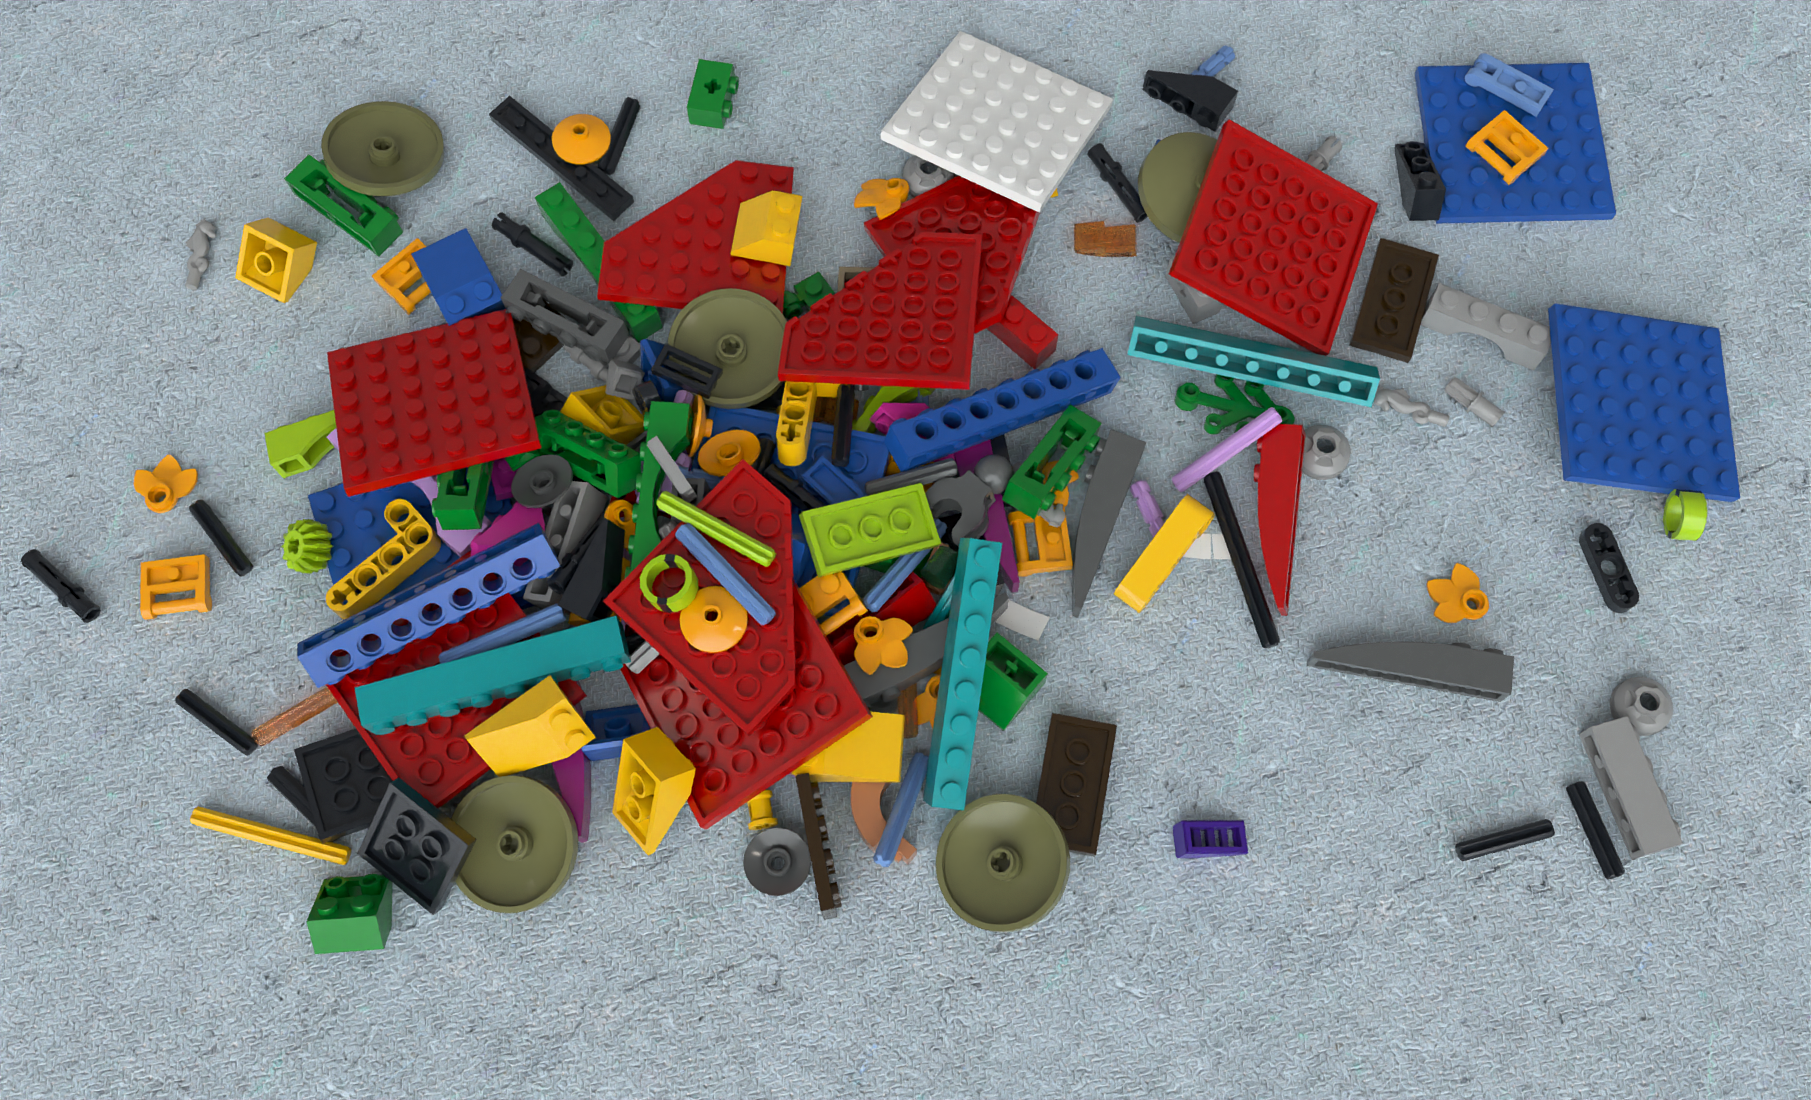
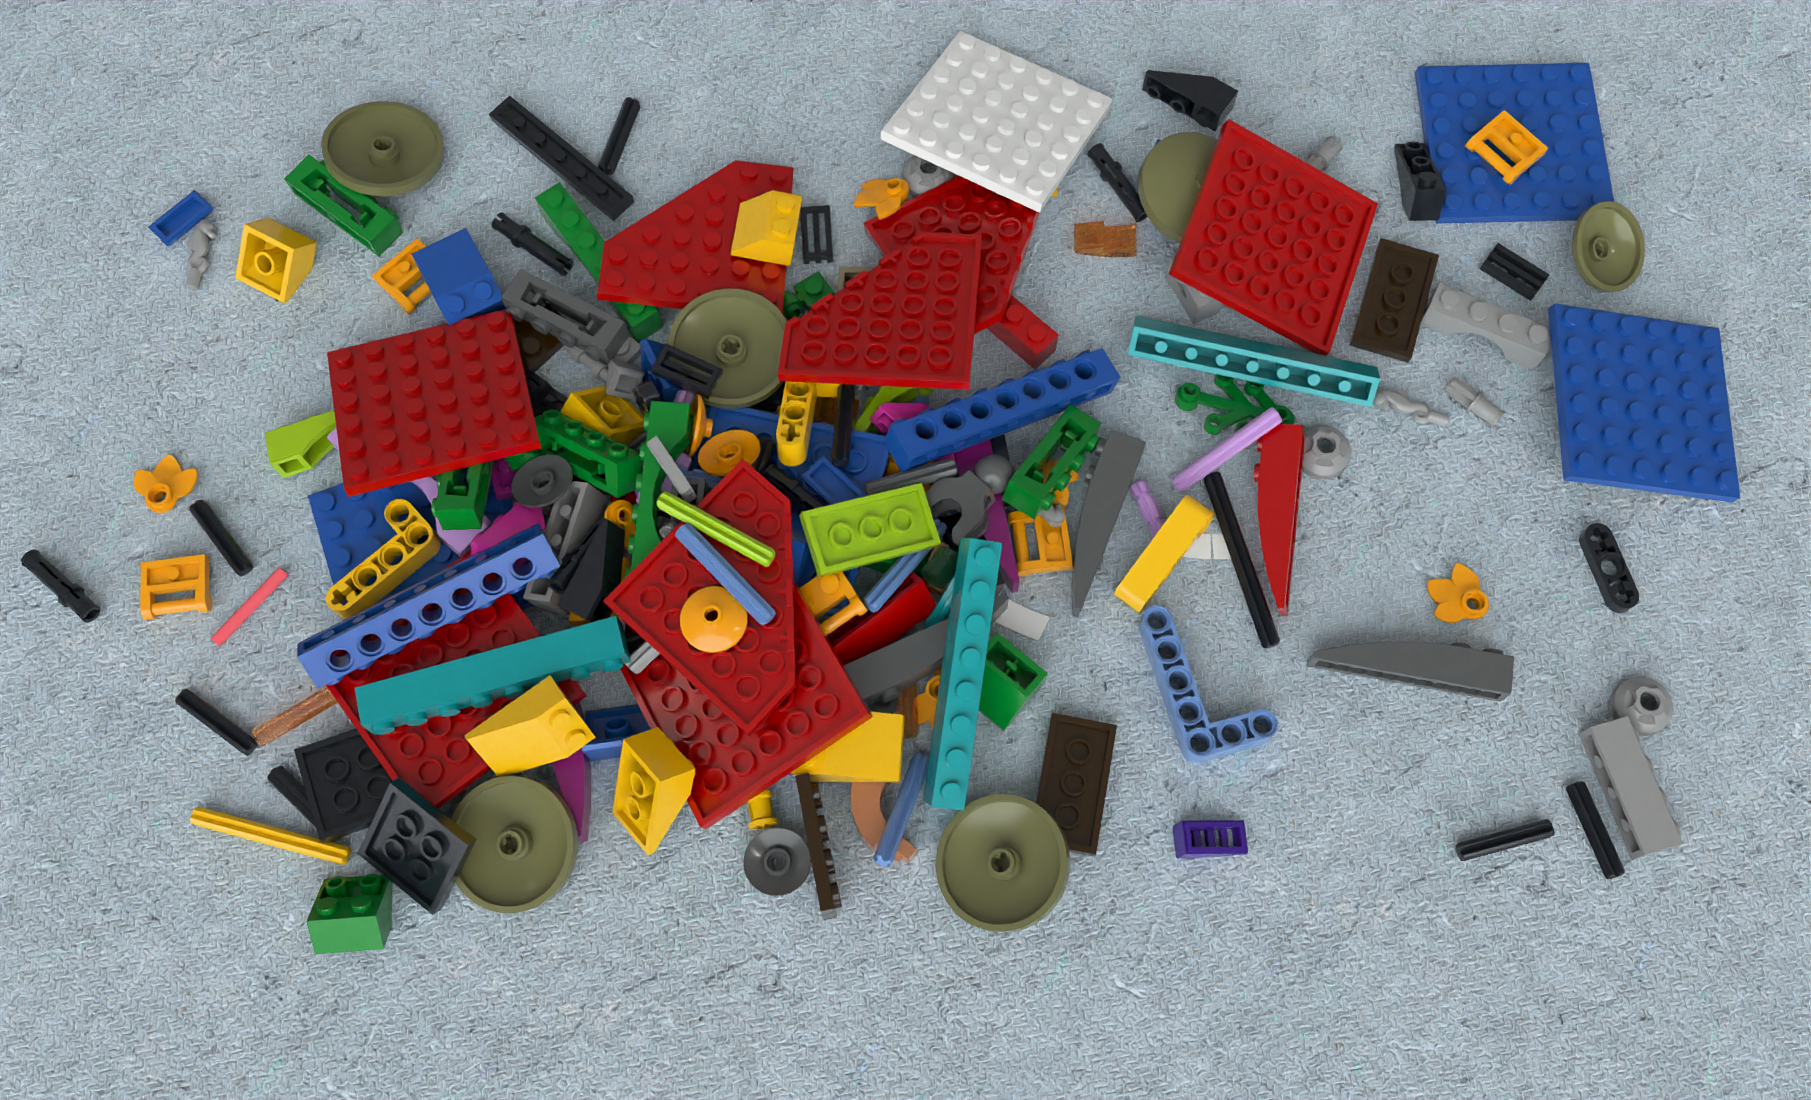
(181, 218): none -> blue tile
(249, 606): none -> coral bar
(307, 546): lime gear -> none
(507, 634): medium blue axle -> none
(584, 147): light orange dish -> none
(683, 597): lime piece -> none
(712, 94): green brick -> none
(817, 256): none -> black tile
(884, 647): light orange plate -> none
(1189, 698): none -> medium blue beam
(1216, 62): medium blue axle -> none
(1508, 84): medium blue plate -> none
(1516, 268): none -> black tile
(1608, 246): none -> olive dish
(1685, 515): lime piece -> none

